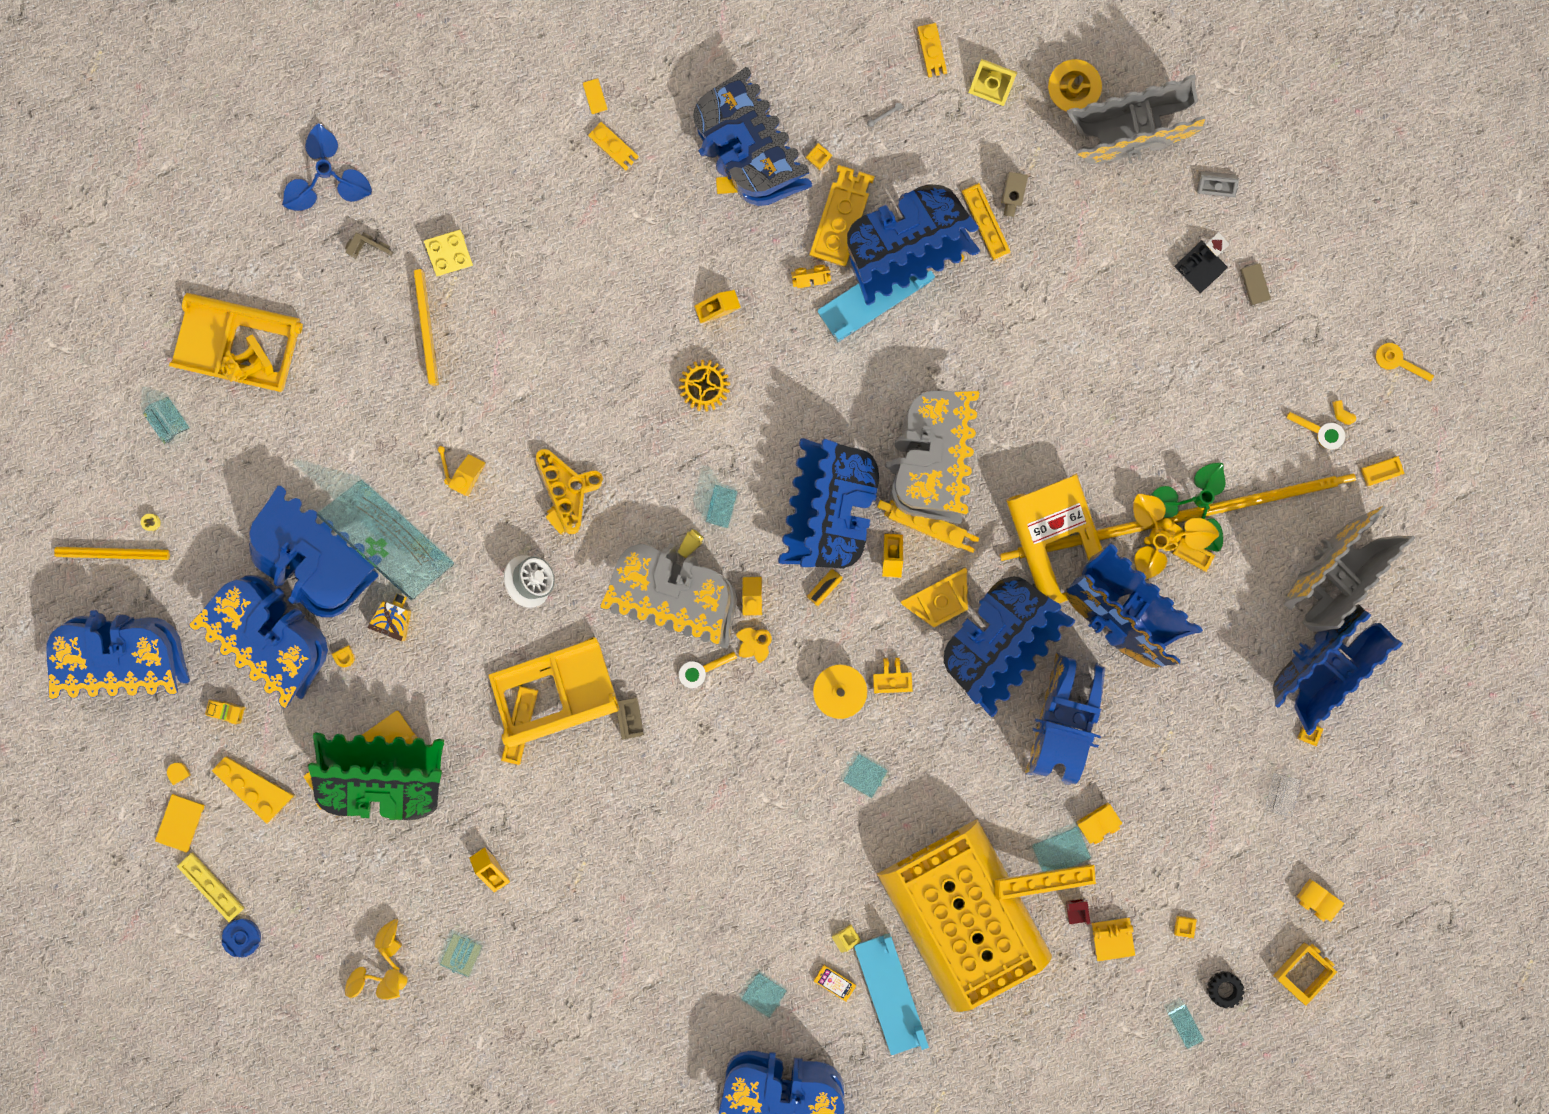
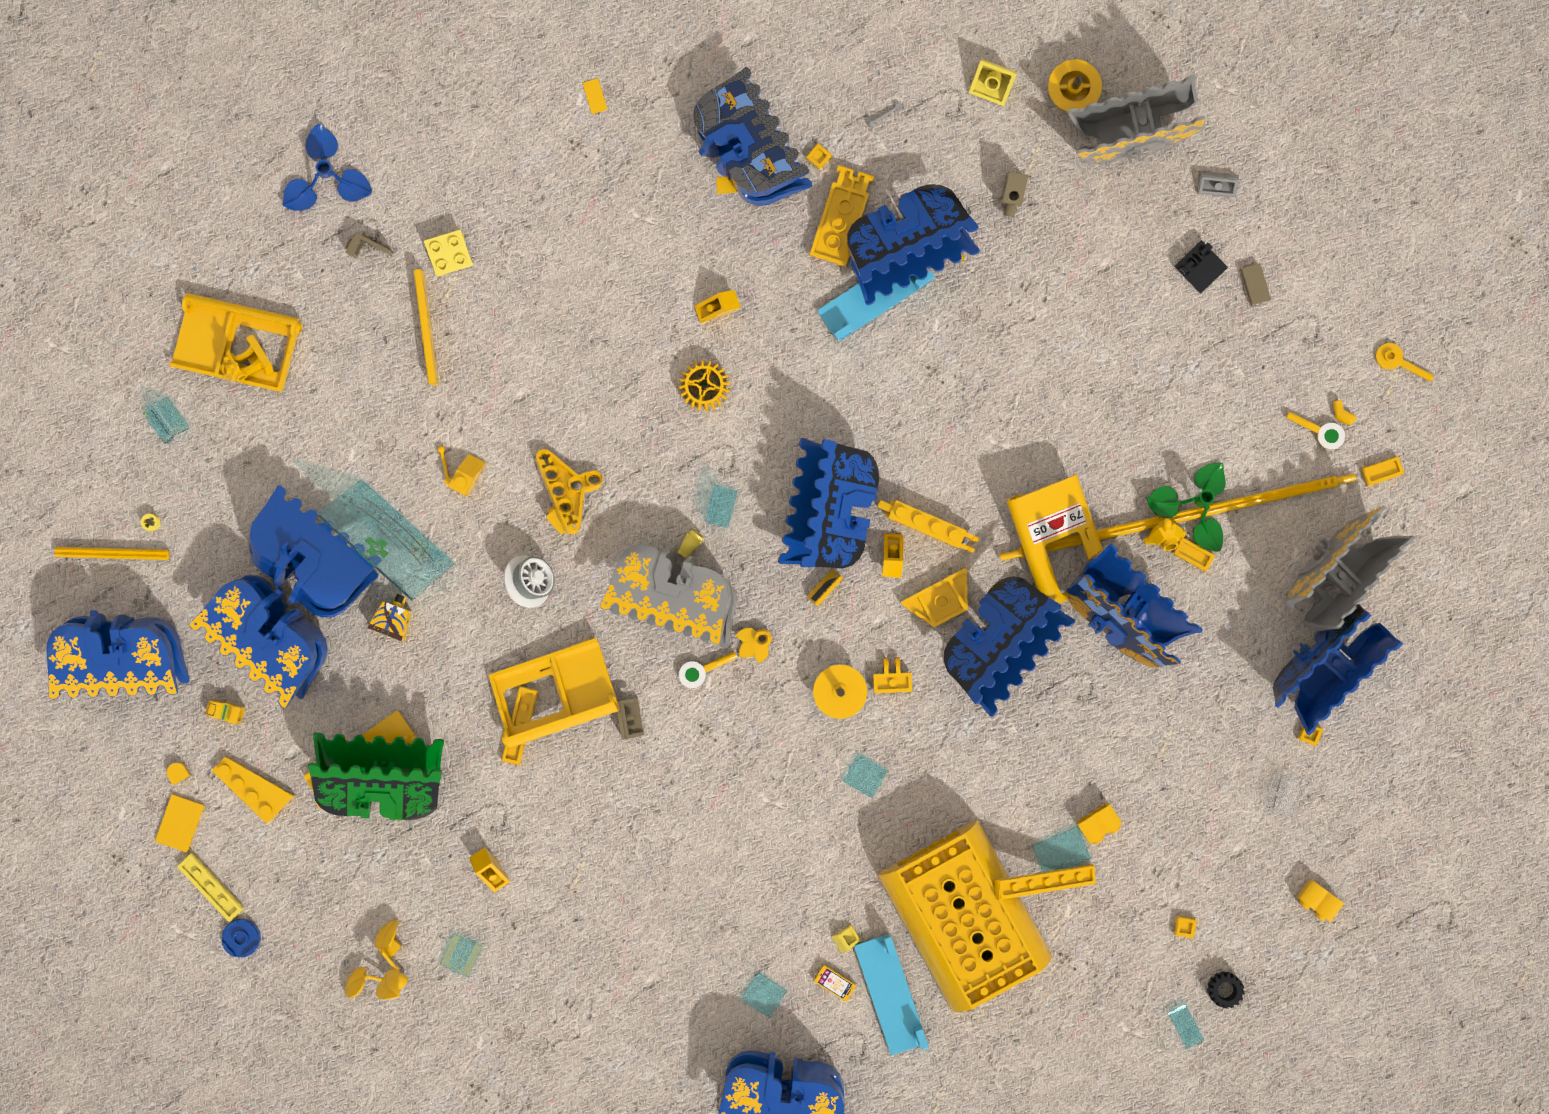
(344, 657): yellow tile -> none
(612, 145): yellow hinge -> none
(752, 595): yellow slope -> none
(818, 274): yellow hinge -> none
(931, 49): yellow hinge -> none
(933, 477): light grey animal -> none
(986, 221): yellow tile -> none
(1062, 743): blue animal -> none
(1078, 911): dark red panel -> none
(1113, 939): yellow hinge -> none
(1149, 510): yellow plant -> none
(1217, 244): white sticker -> none
(1315, 987): yellow window -> none

